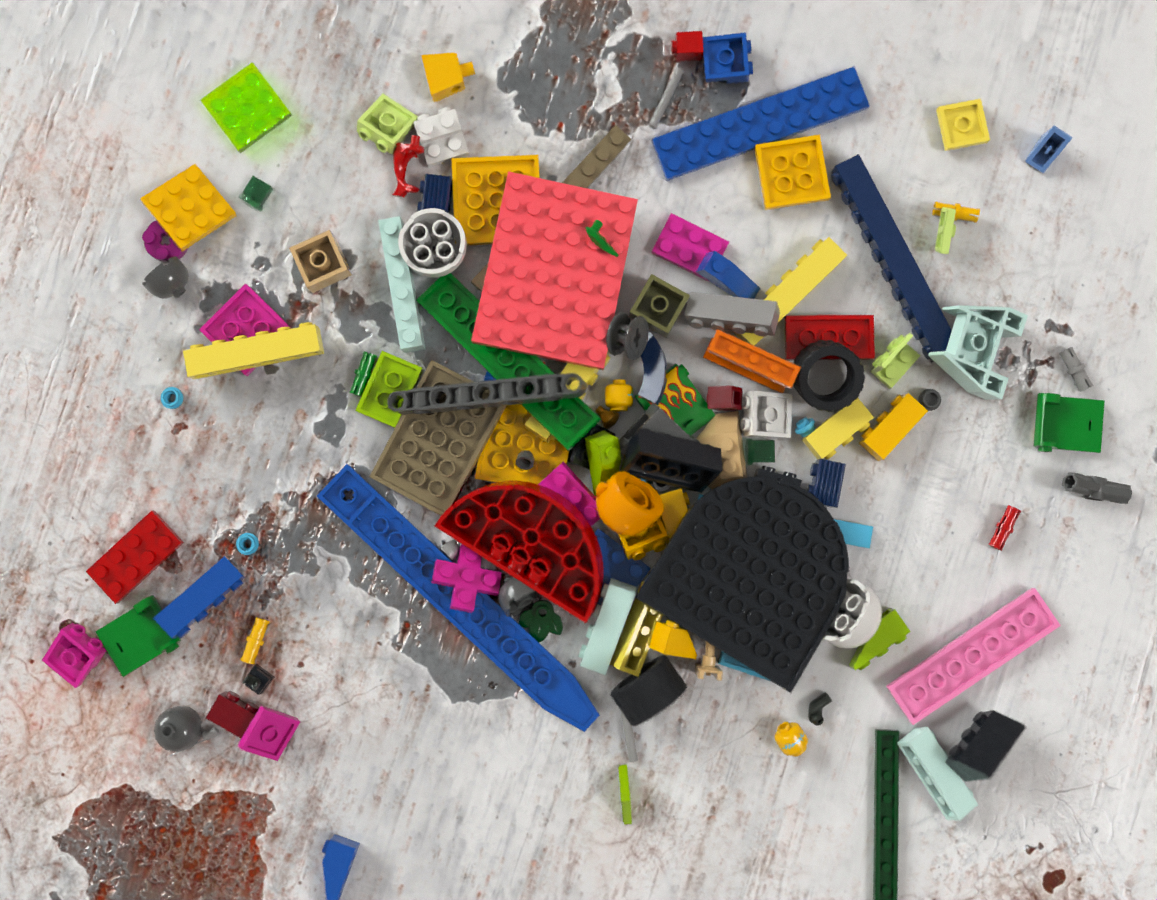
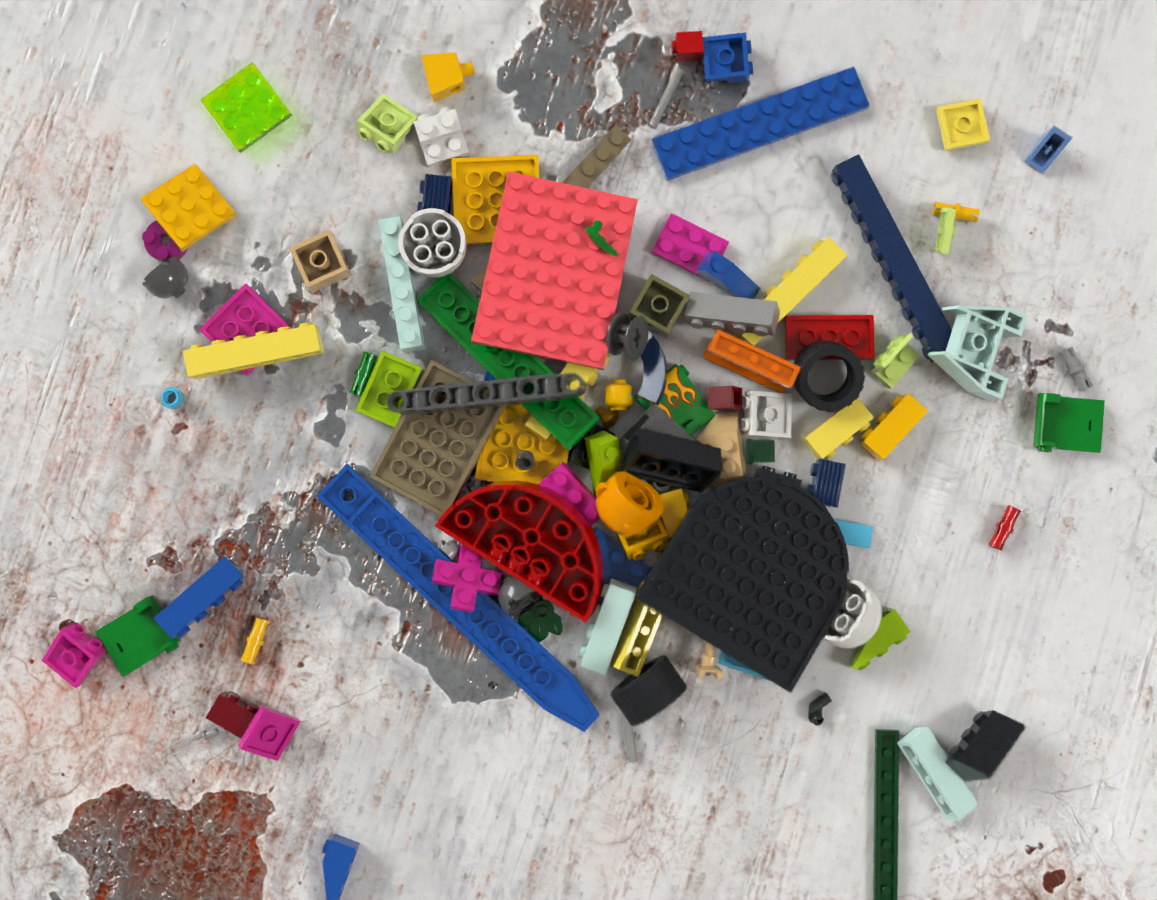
(134, 557): red plate -> none
(178, 728): dark grey cylinder -> none
(240, 543): medium azure plate -> none
(255, 193): clear green tile -> none
(258, 679): black piece -> none
(402, 155): red animal -> none
(625, 794): lime tile -> none
(672, 640): yellow slope -> none
(791, 739): yellow head -> none
(792, 172): yellow plate -> none
(805, 426): medium azure plate -> none
(930, 399): dark grey plate -> none
(973, 656): bright pink plate -> none
(1097, 488): dark grey piece -> none

